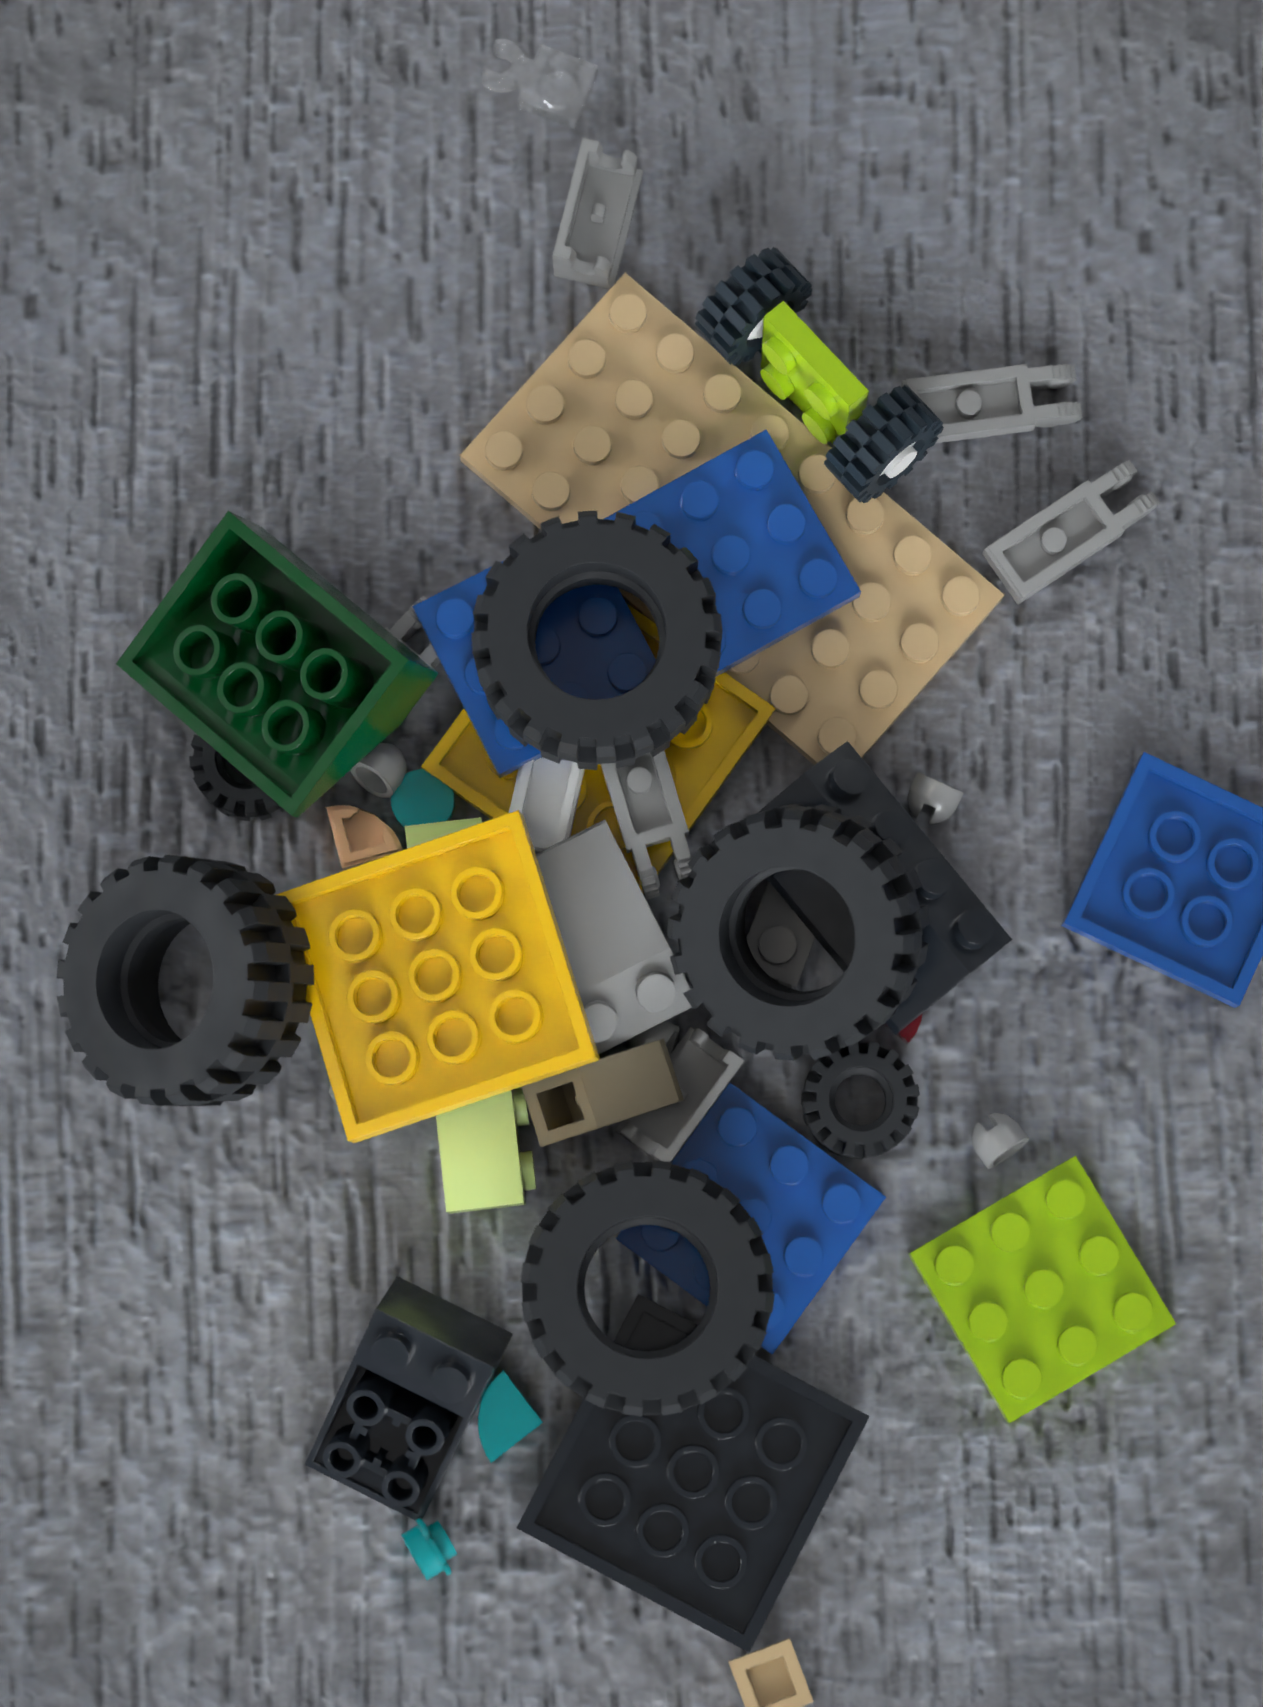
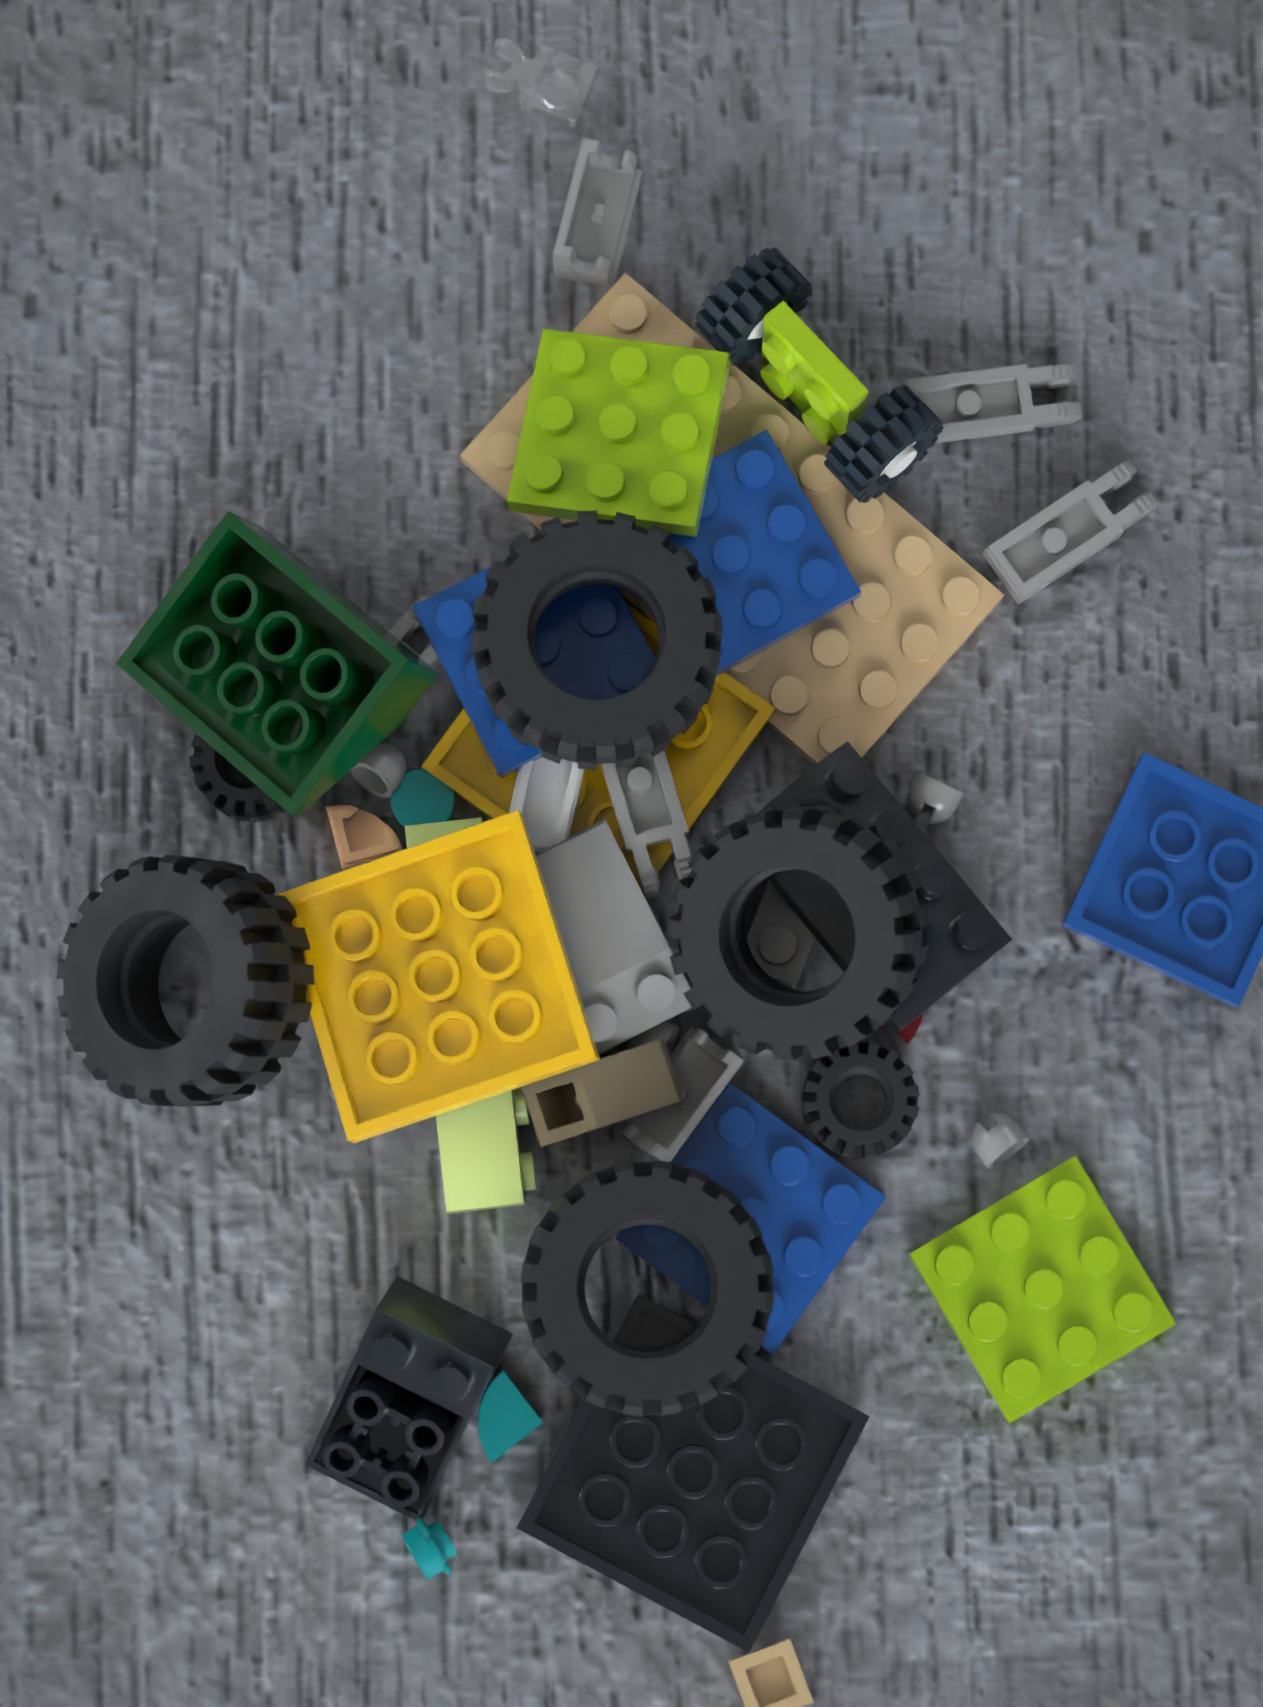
(619, 430): none -> lime plate

